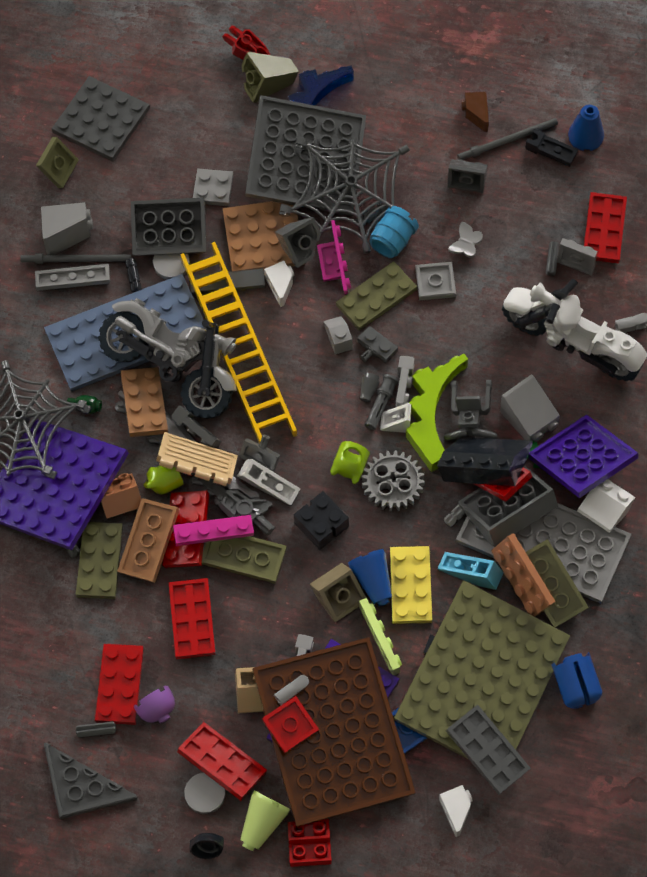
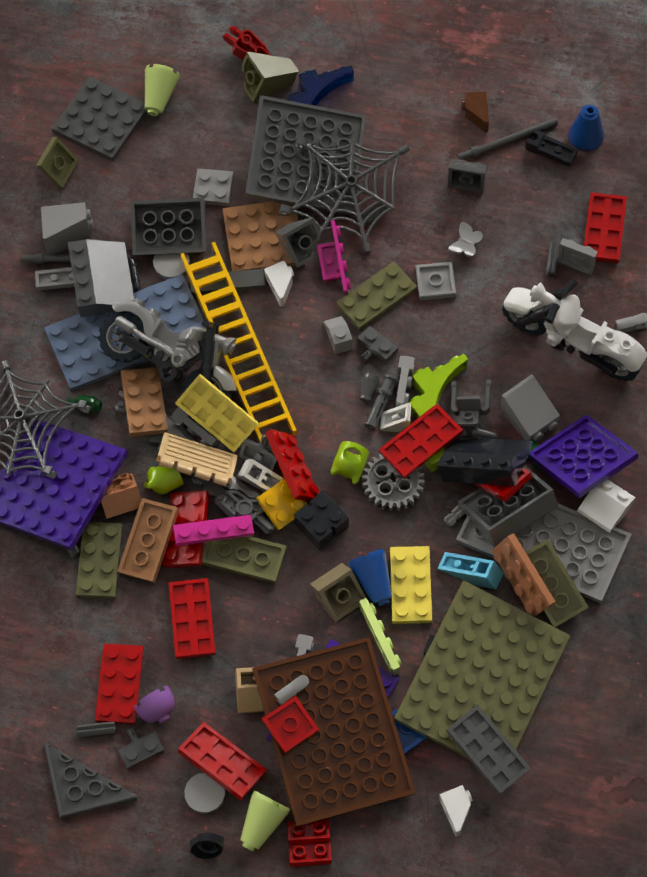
(100, 275): none -> slope
(140, 748): none -> dark grey plate
(159, 86): none -> yellowish green cone
(217, 413): none -> light yellow plate
(280, 504): none -> yellow plate
(292, 465): none -> red plate
(393, 232): dark azure piece -> none
(420, 441): none -> red plate
(577, 681): blue cylinder -> none

